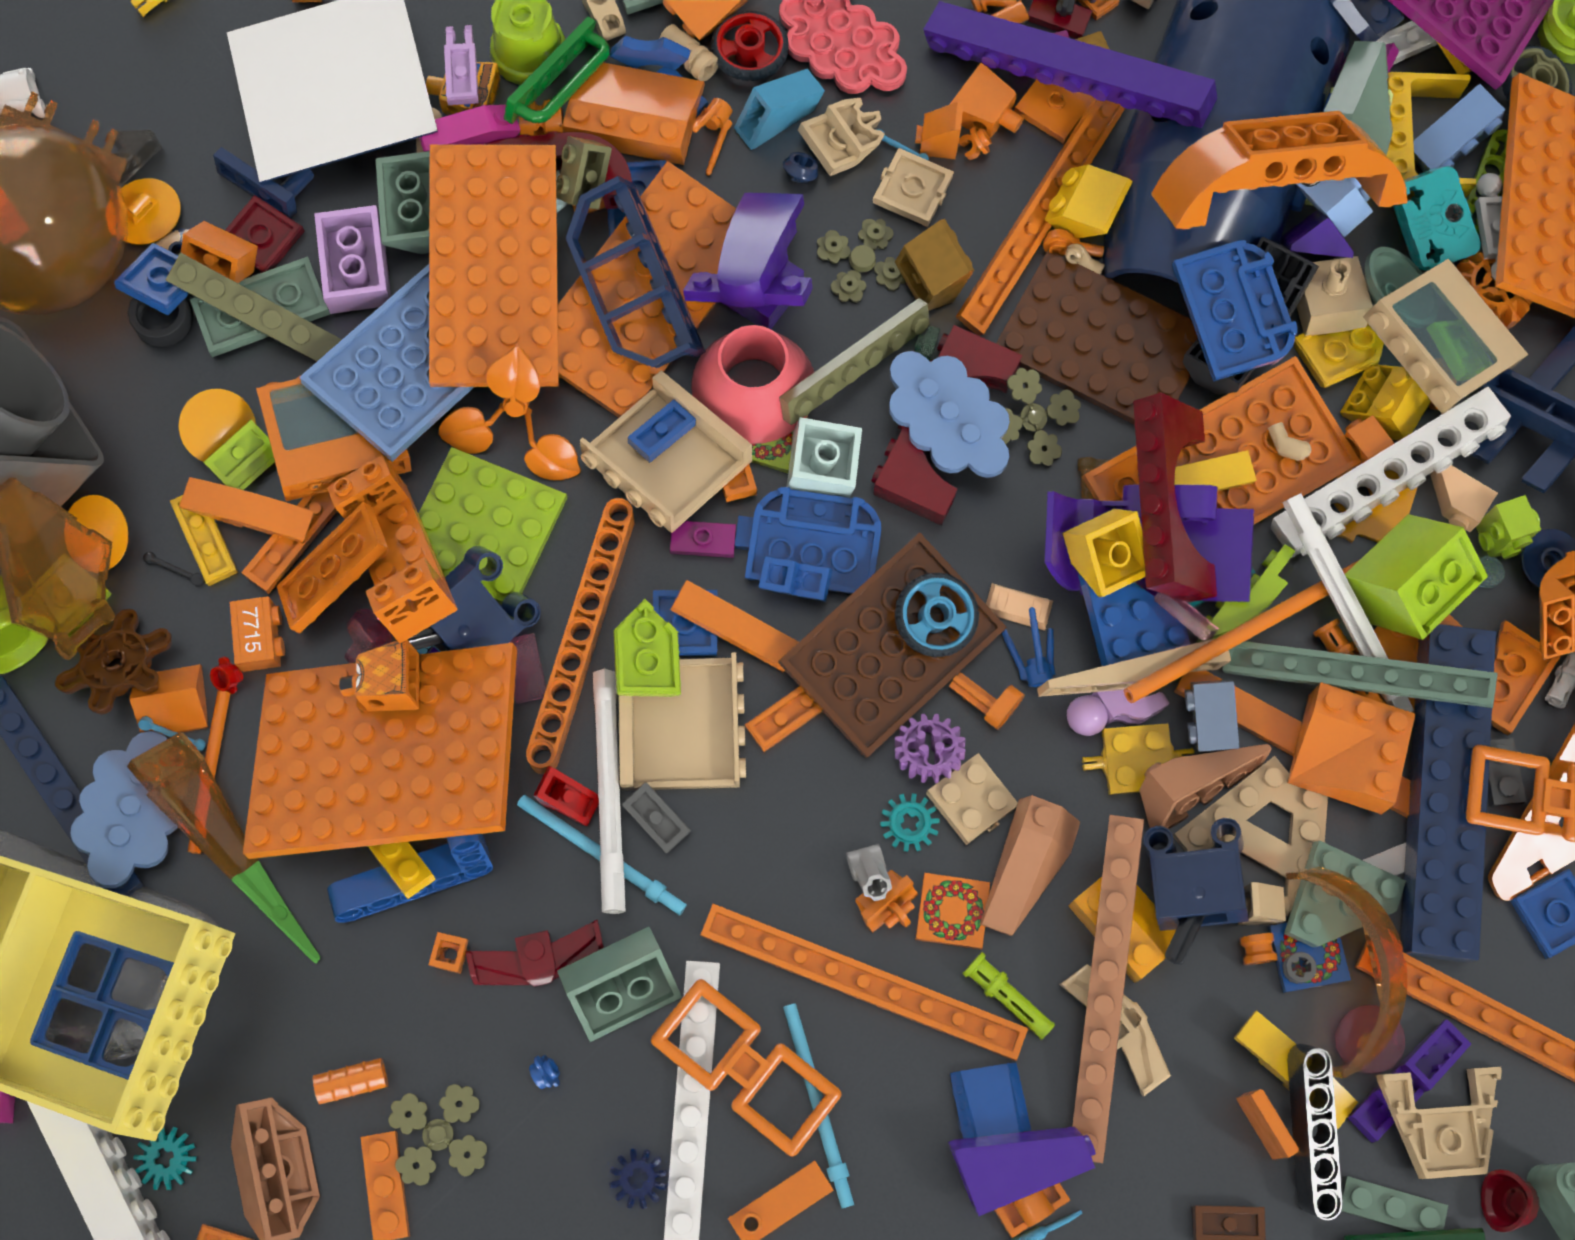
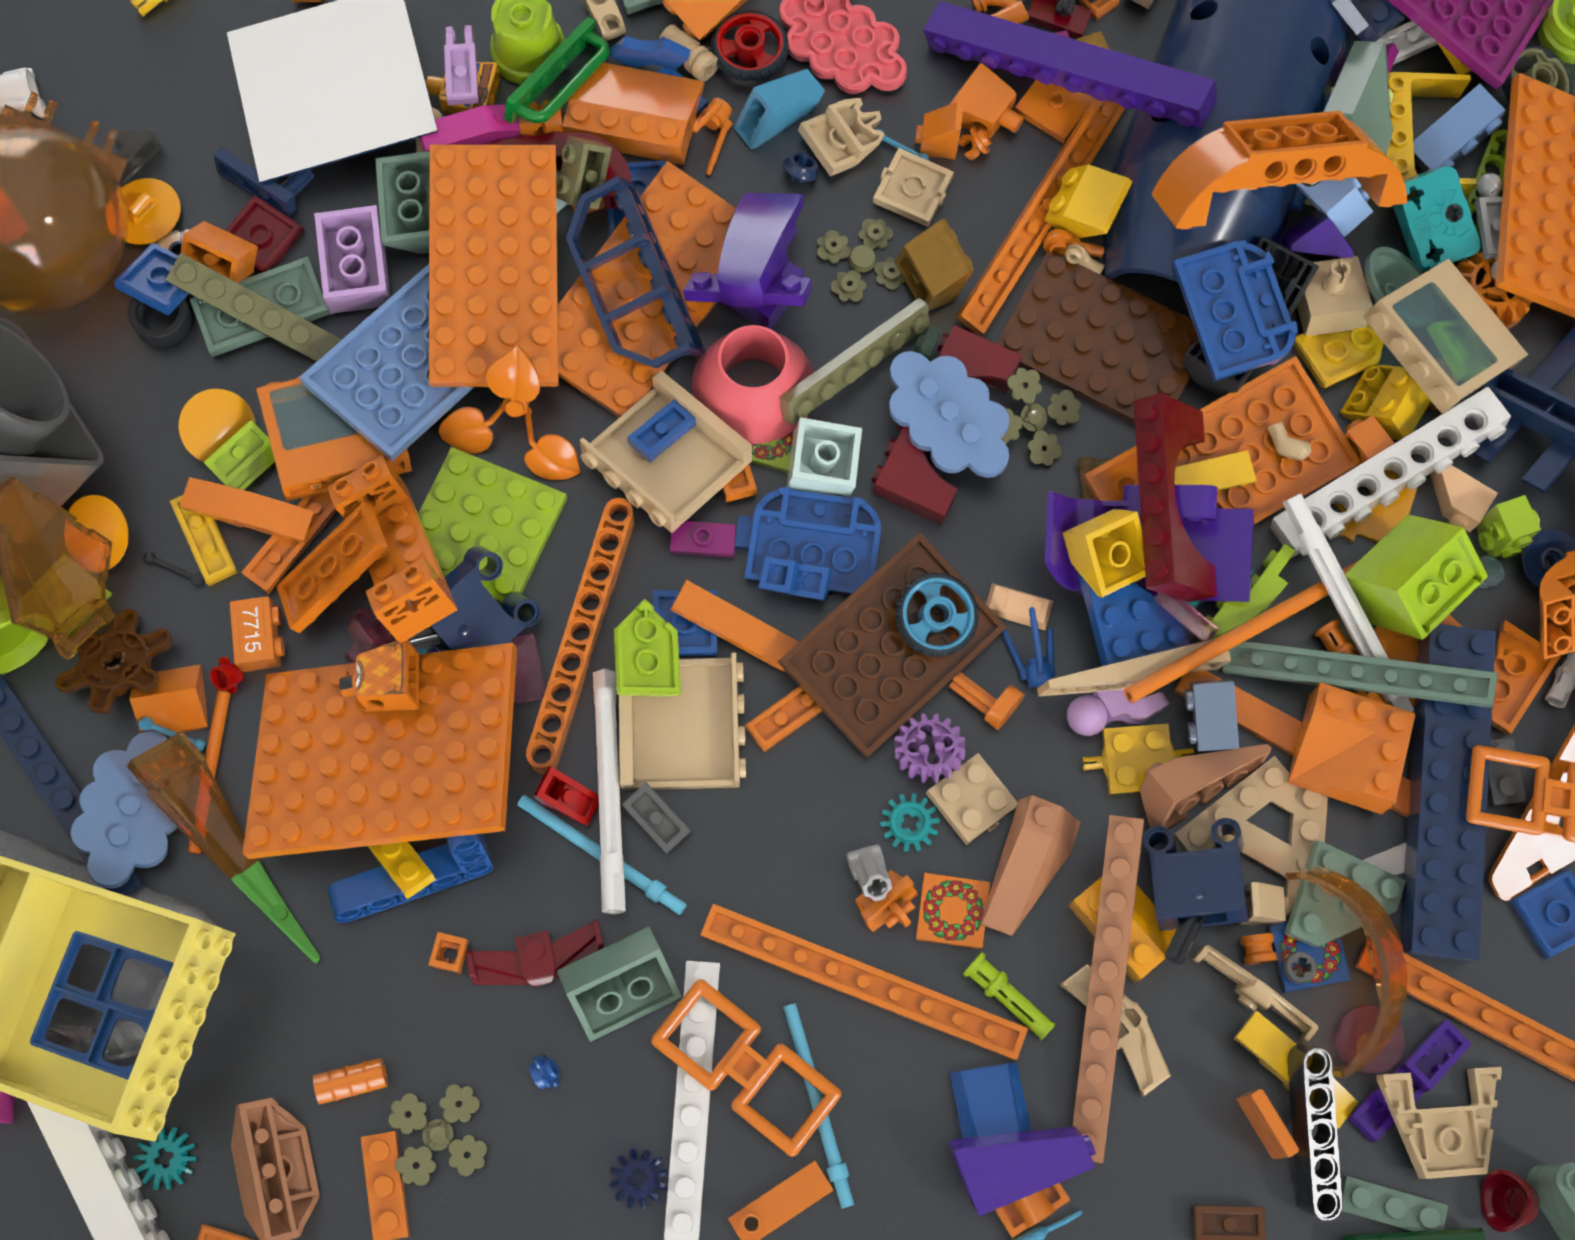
(1255, 993): none -> tan plate

